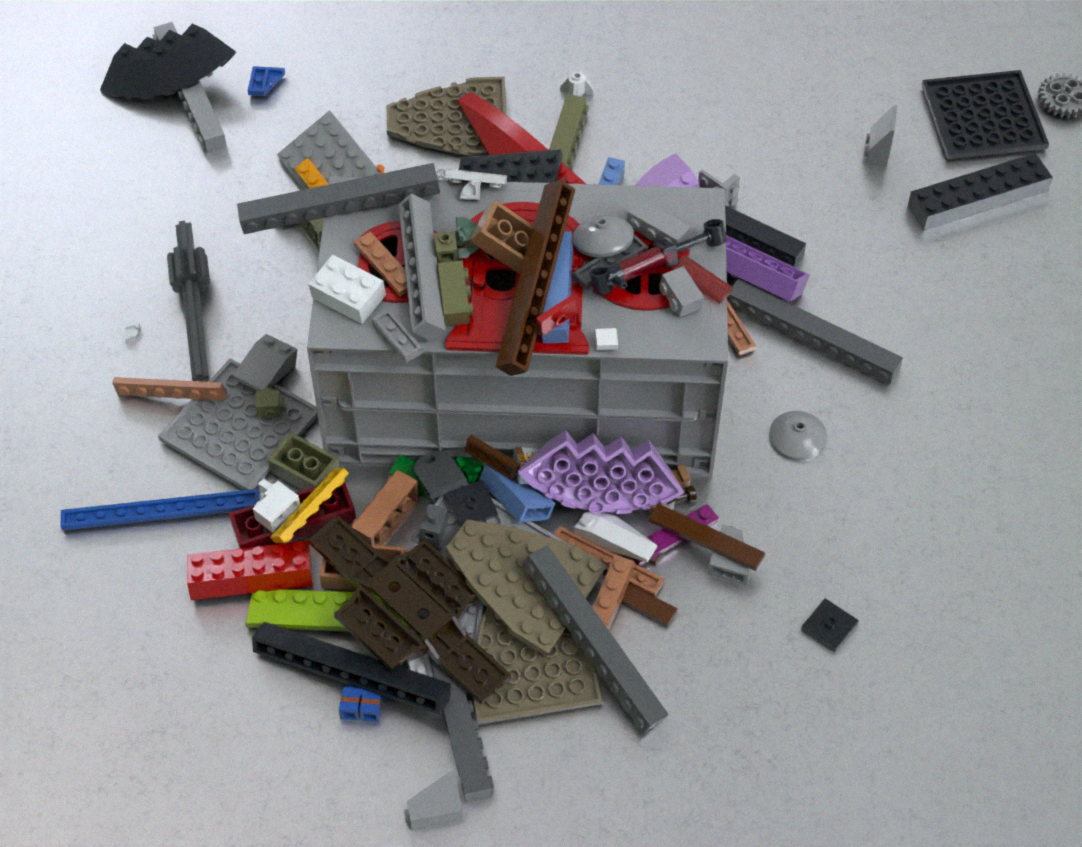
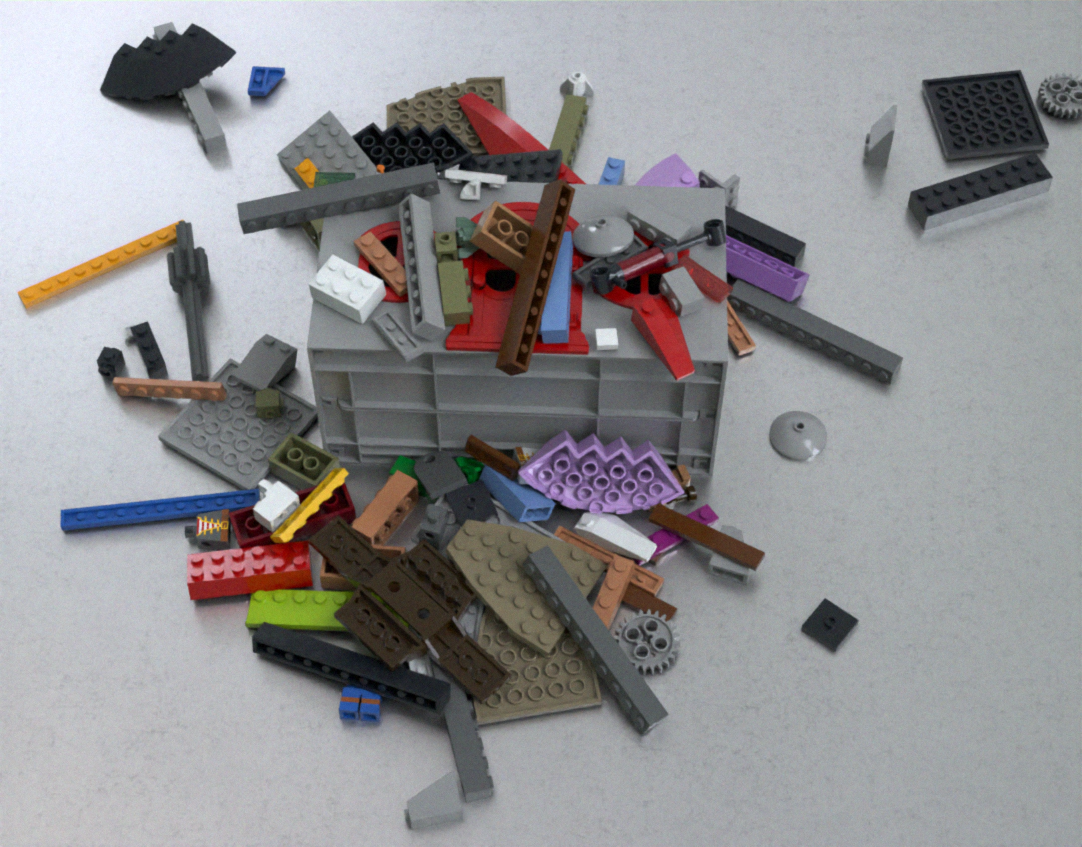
(98, 266): none -> light orange plate
(110, 362): none -> black brick
(149, 351): none -> black brick
(211, 530): none -> dark grey torso
(327, 178): none -> clear green tile
(413, 148): none -> black brick
(556, 315): red plate -> none
(663, 635): none -> light grey gear
(664, 334): none -> red wedge

